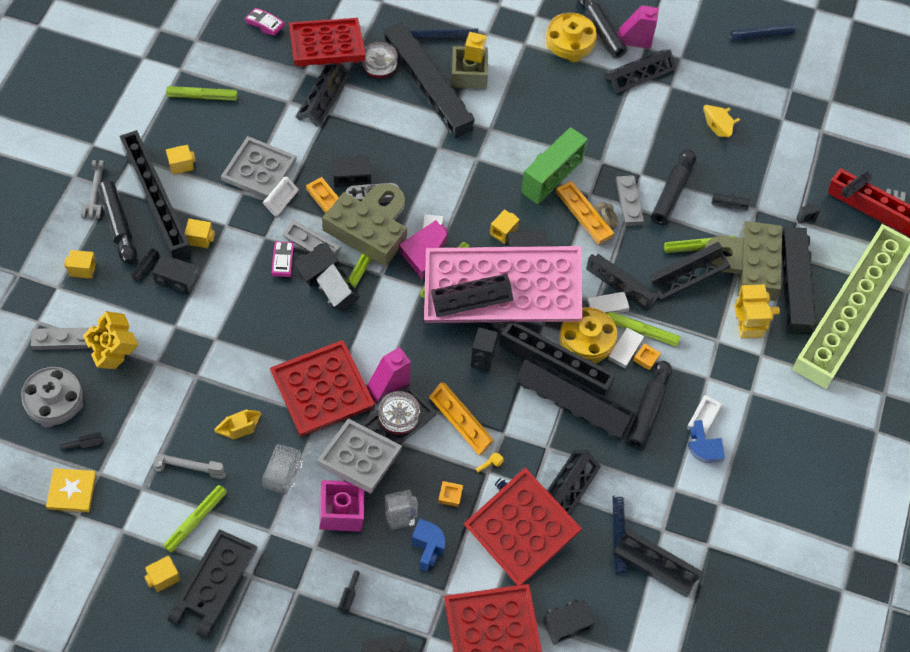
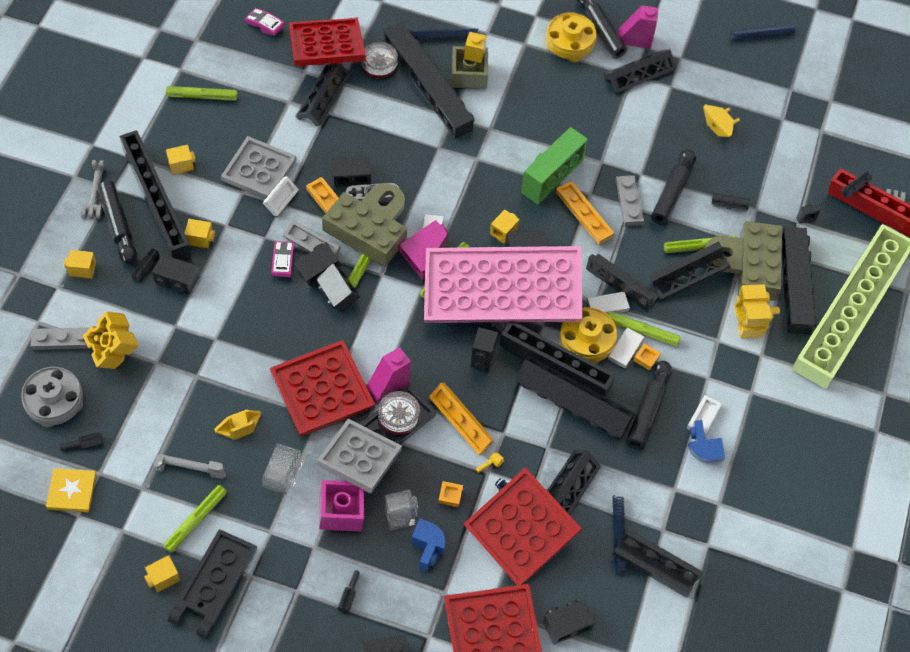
(472, 295): black fence -> none
(607, 208): dark tan piece -> none

